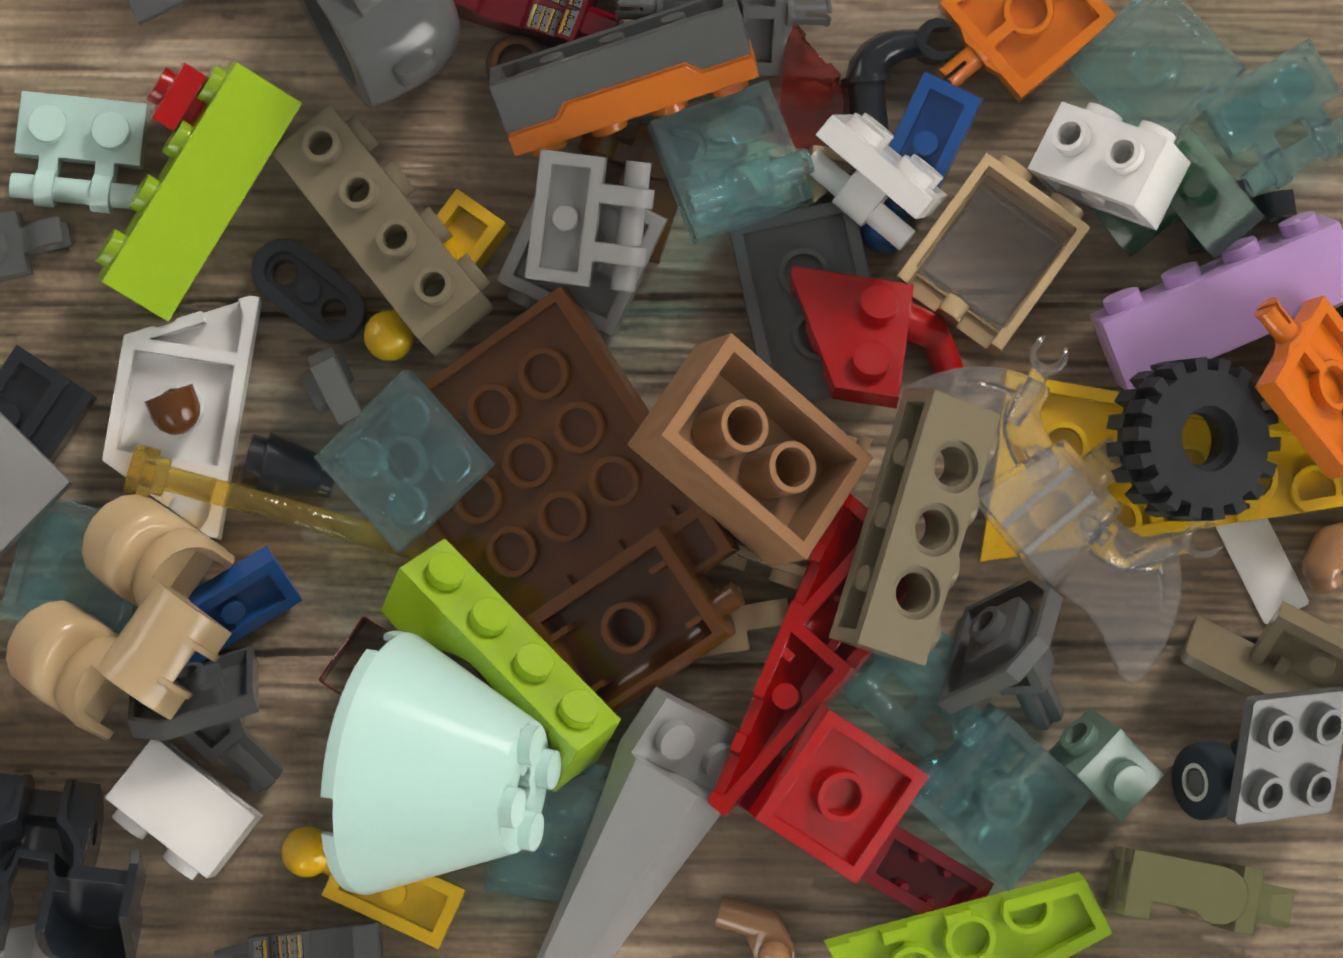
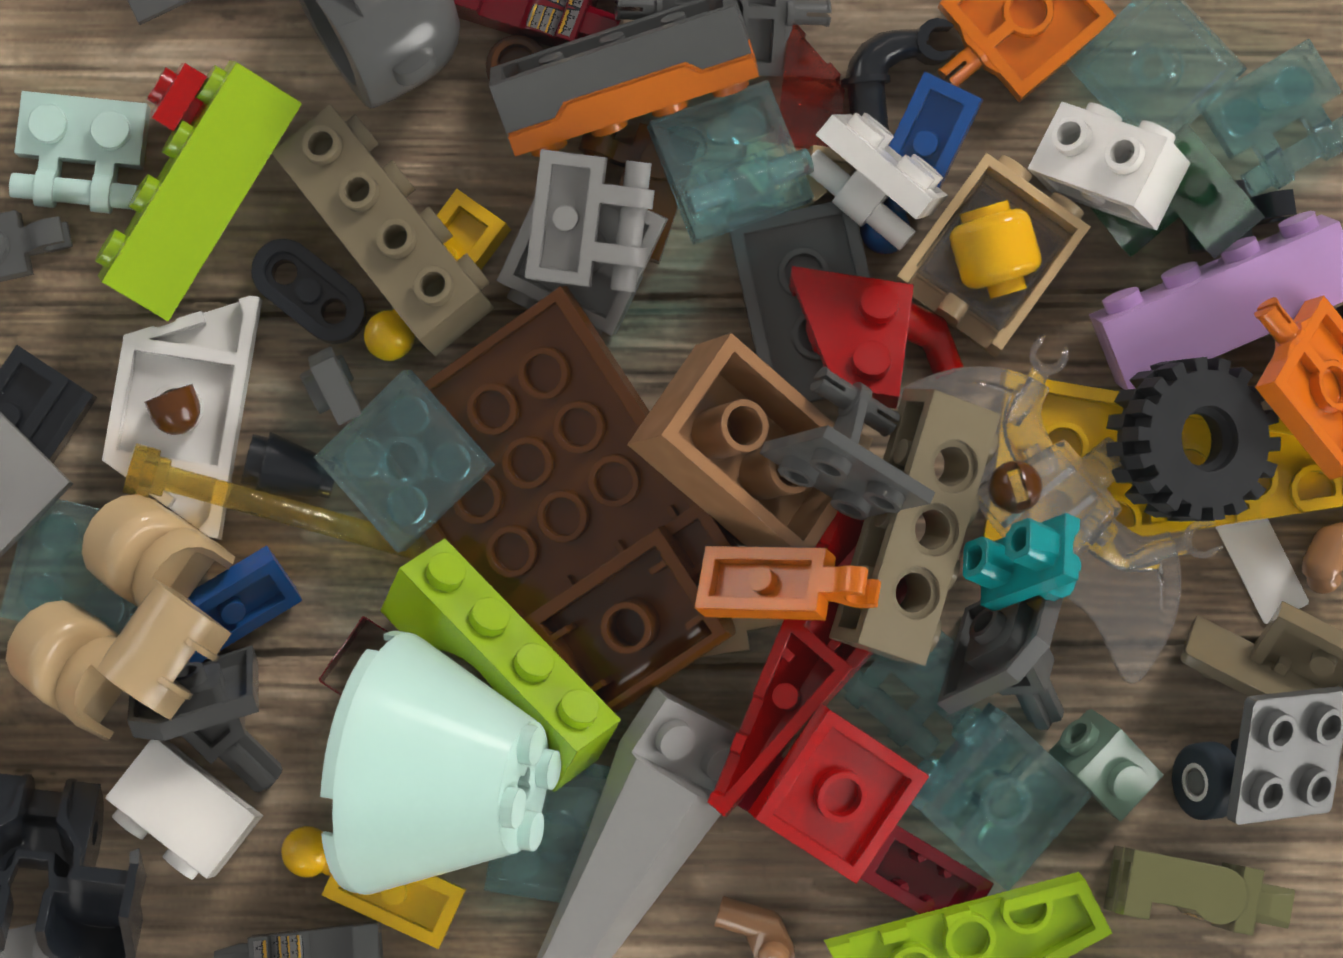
(779, 583): none -> orange plate
(835, 461): none -> dark grey plate
(995, 248): none -> yellow head
(1002, 492): none -> reddish brown hinge
(1025, 563): none -> teal hips

